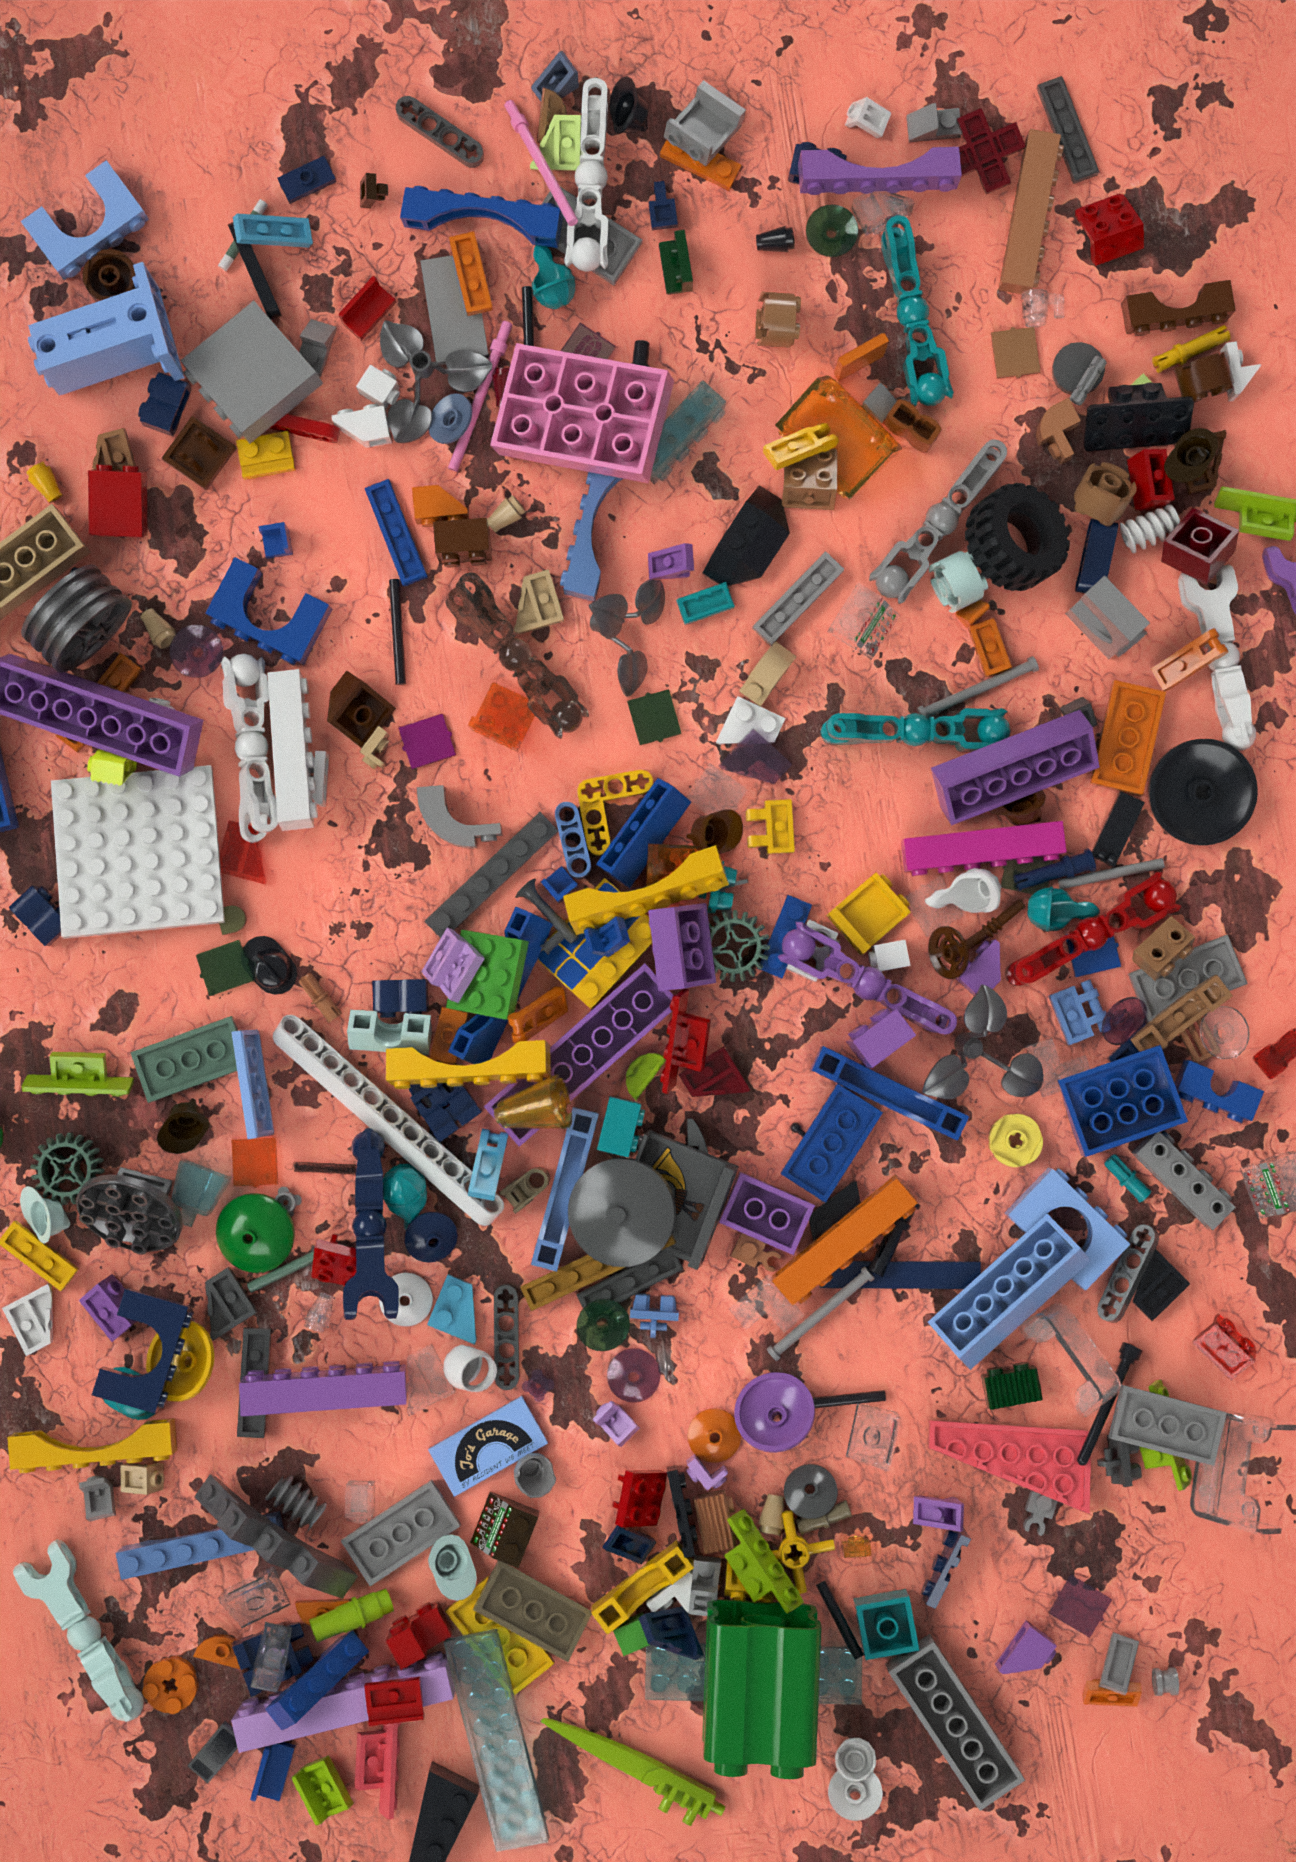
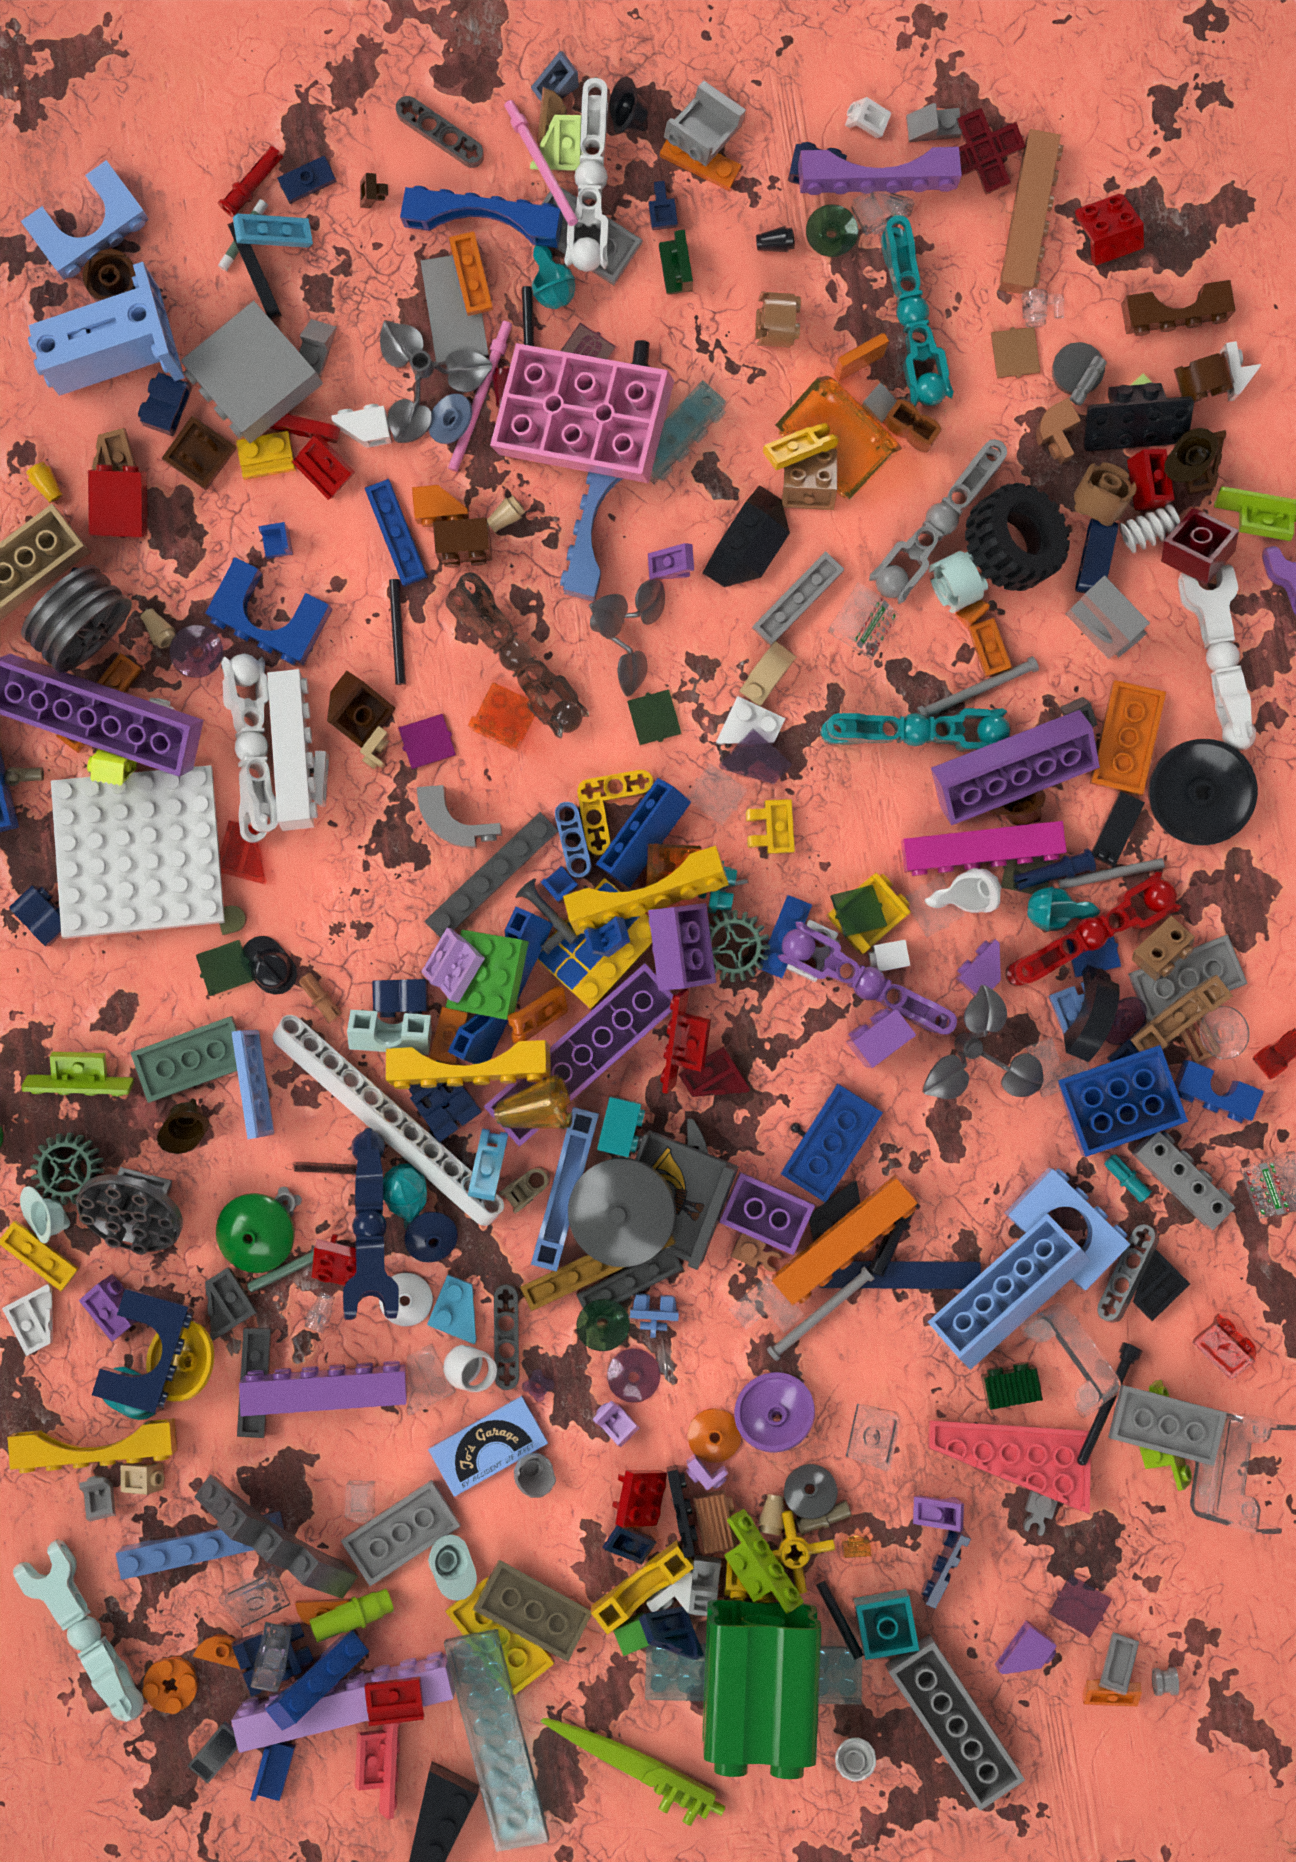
(18, 774): none -> dark tan arm
(197, 1190): clear light blue torso -> none
(243, 190): none -> red pin
(254, 1162): clear orange piece -> none
(296, 1501): light grey piece -> none
(322, 1789): lime bracket -> none
(323, 466): none -> red plate
(366, 308): red panel -> none
(379, 386): white brick -> none
(415, 1635): red brick -> none
(504, 1529): dark brown slope -> none
(538, 603): tan wing -> none
(642, 1072): lime plate -> none
(705, 603): teal plate -> none
(718, 829): reddish brown piece -> none
(848, 1808): white dish -> none
(849, 1399): black bar -> none
(858, 911): none -> clear green piece
(889, 1093): blue arch -> none
(956, 950): reddish brown dish -> none
(1029, 1133): light yellow plate -> none
(1065, 121): dark grey tile -> none
(1096, 1015): none -> black arch
(1118, 1462): dark grey hips -> none
(1180, 353): yellow pin -> none
(1188, 660): orange plate -> none

